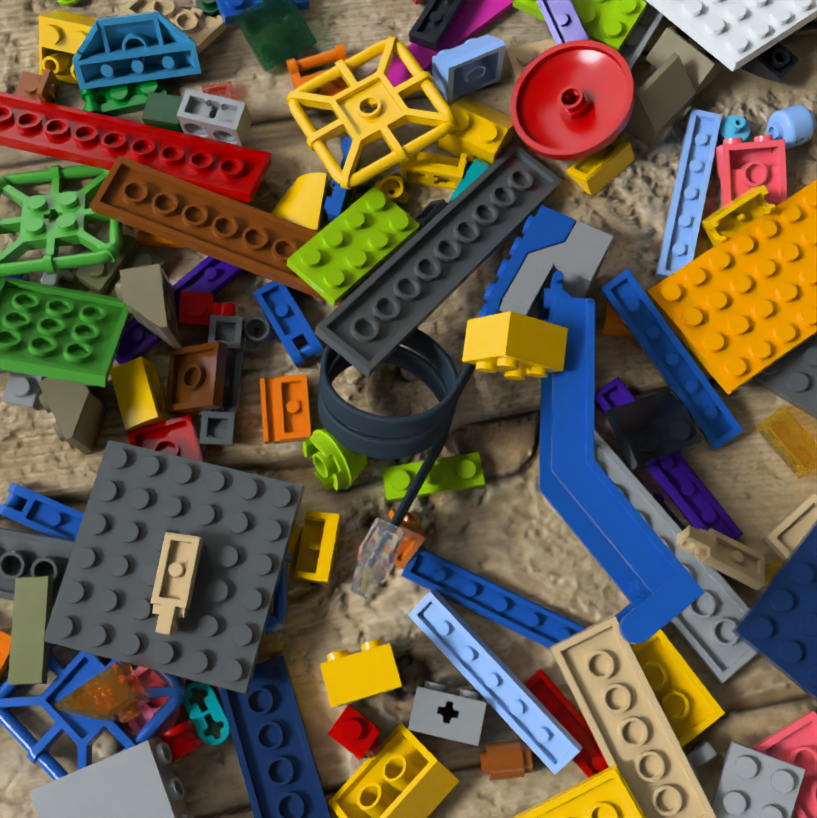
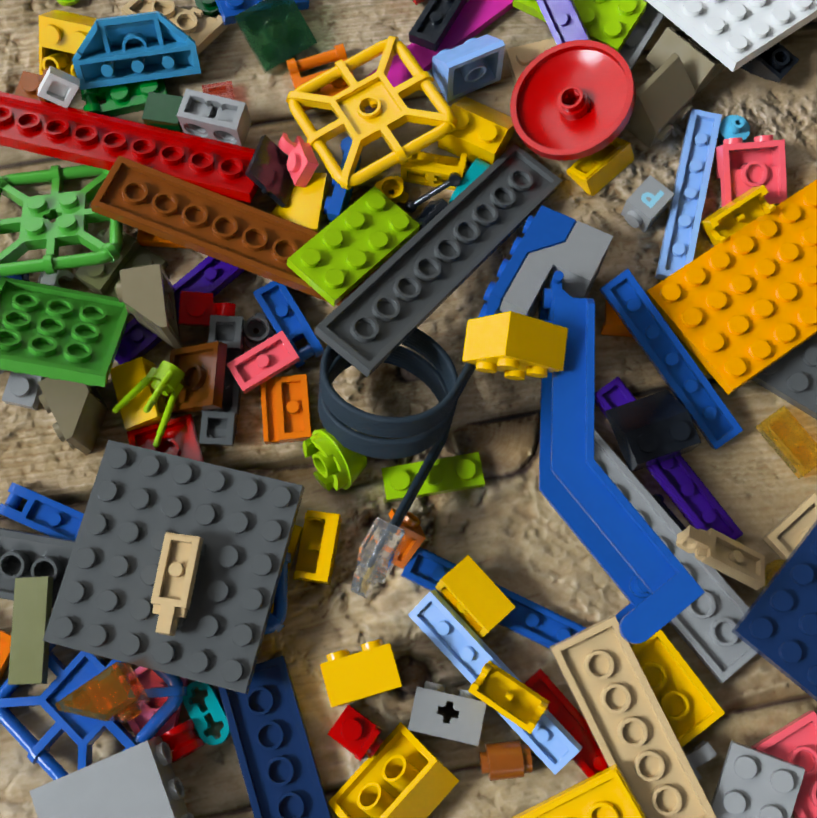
(58, 87): none -> white plate
(165, 380): none -> lime plant
(263, 362): none -> coral plate
(270, 171): none -> black piece
(300, 161): none -> coral plate
(453, 180): none -> black hinge
(474, 596): none -> yellow hinge
(509, 696): none -> yellow hinge
(647, 204): none -> light grey brick
(793, 124): light blue head -> none

